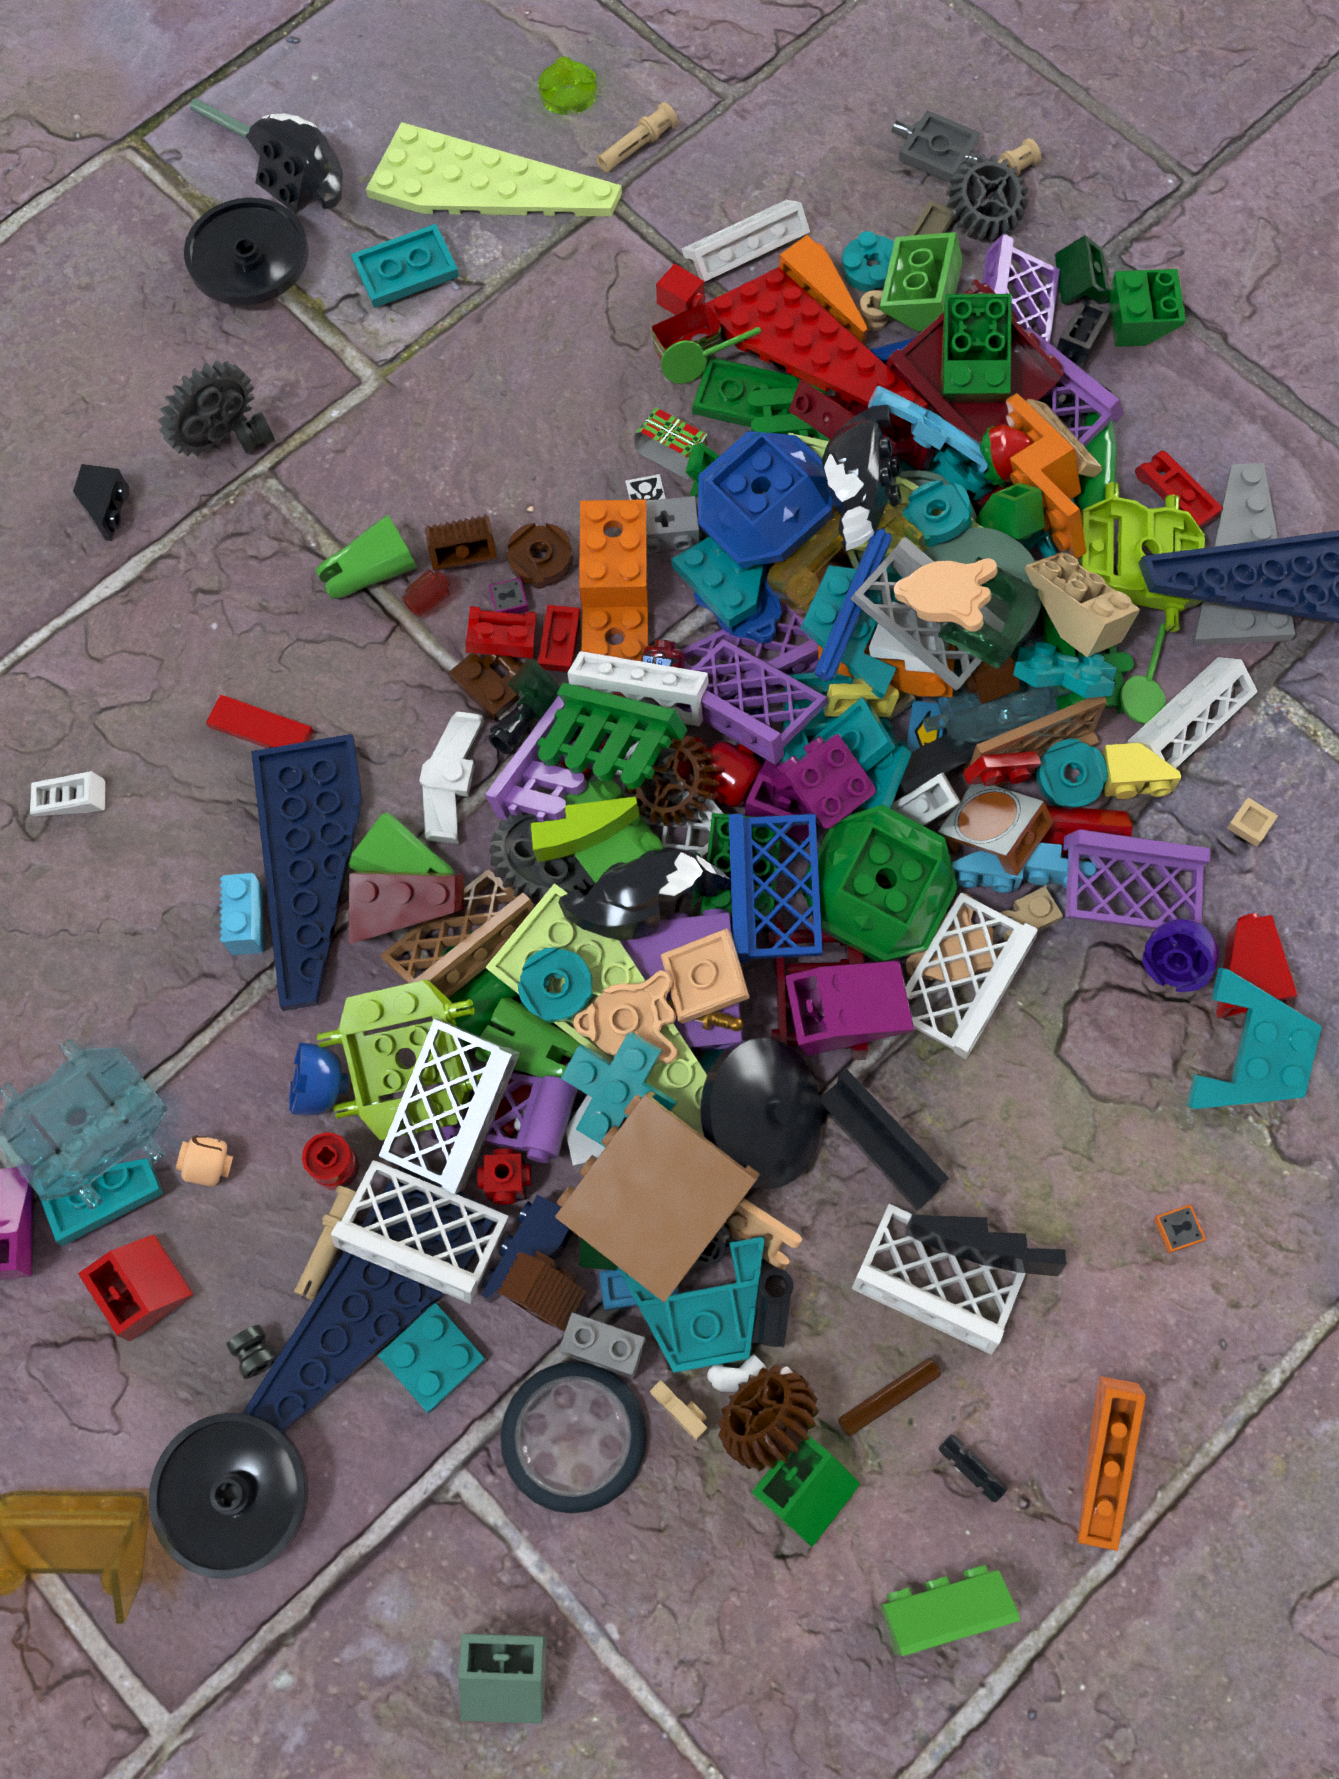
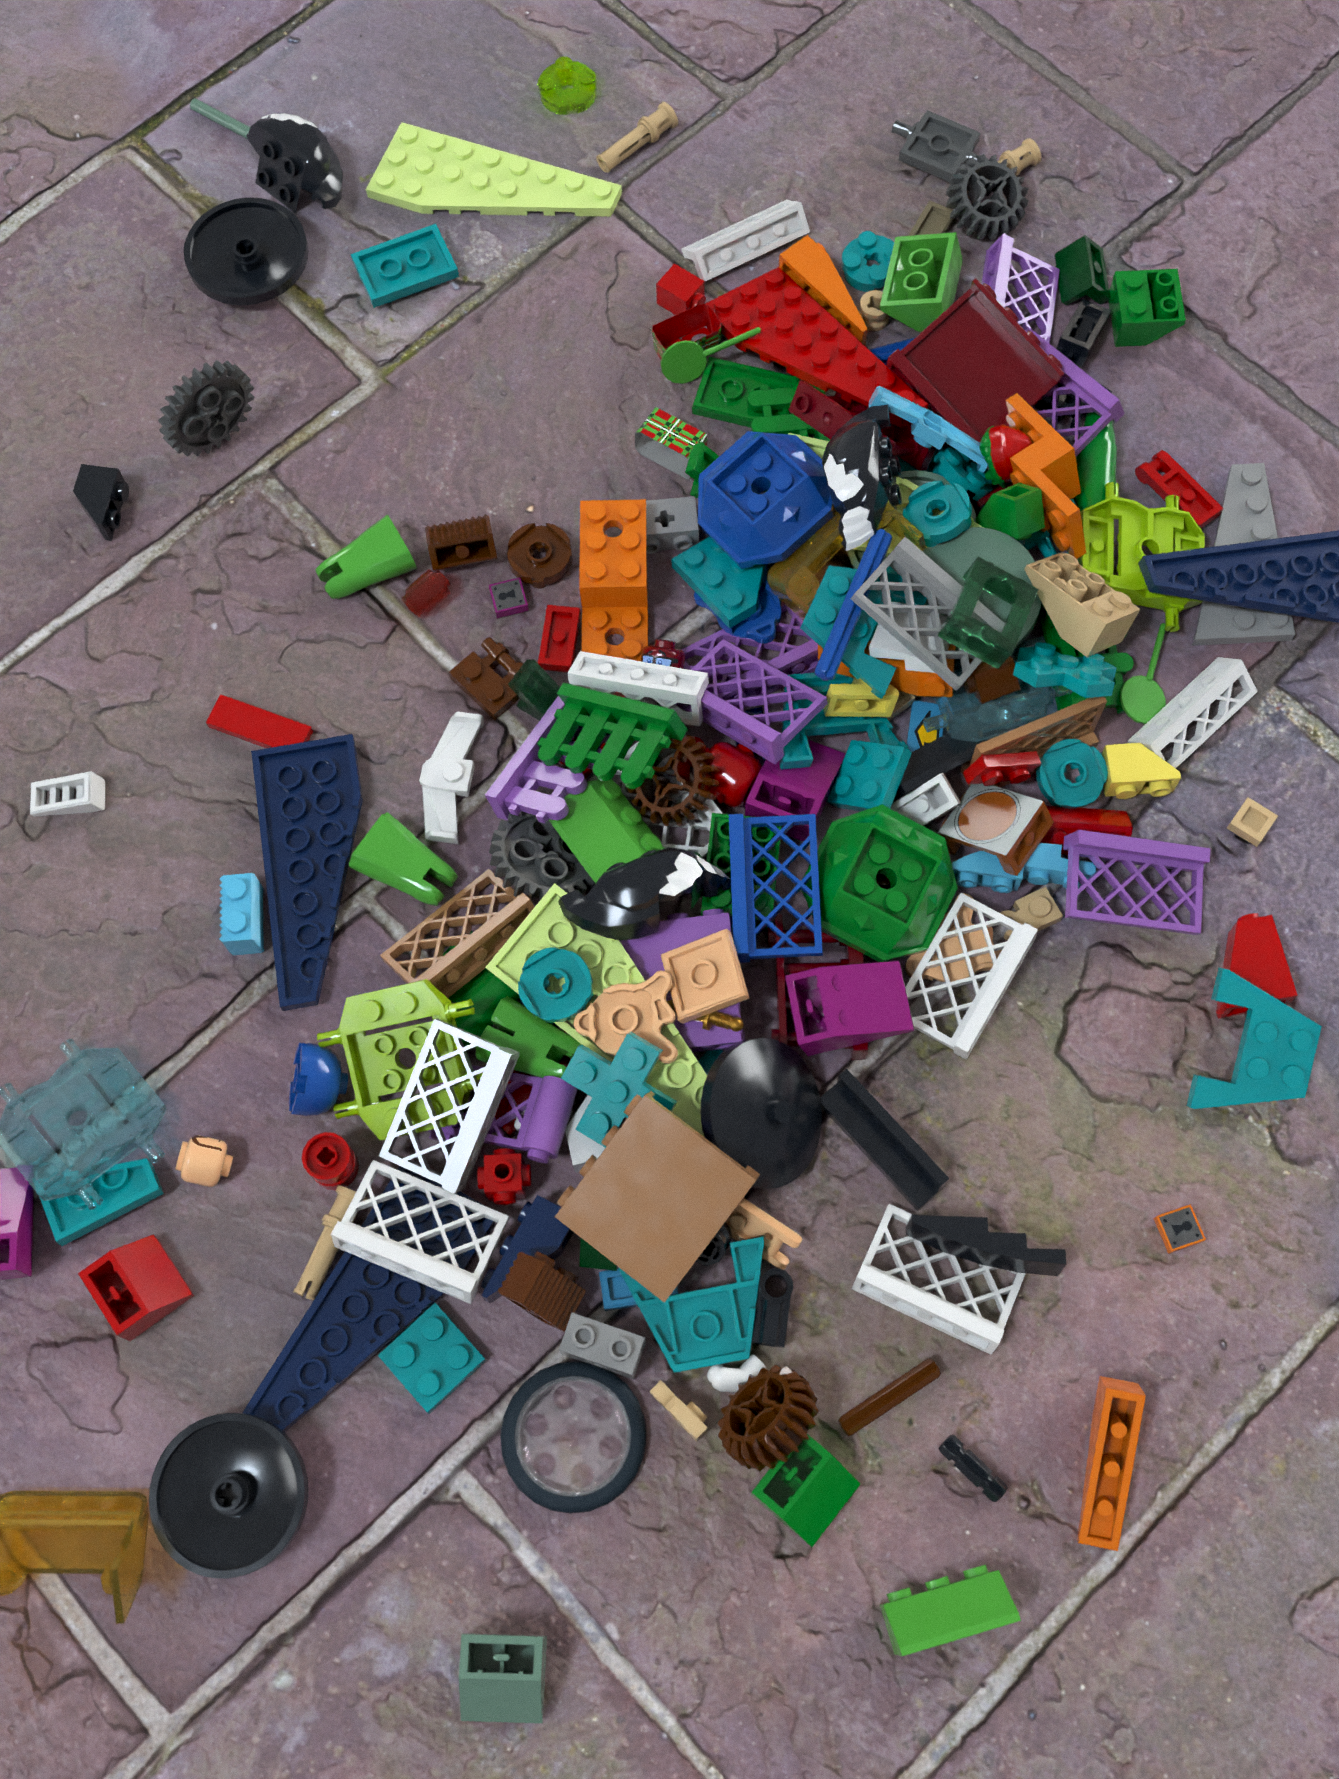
(251, 1351): pearl dark grey wheel -> none
(259, 428): pearl dark grey wheel -> none
(397, 900): wedge -> none
(500, 633): red plate -> none
(509, 731): black cone -> none
(583, 827): lime slope -> none
(645, 488): sticker -> none
(826, 780): magenta bracket -> none
(861, 733): teal plate -> none
(948, 591): light nougat tile -> none
(976, 348): green slope -> none
(1085, 461): tan plate -> none
(1181, 955): dark purple cylinder -> none

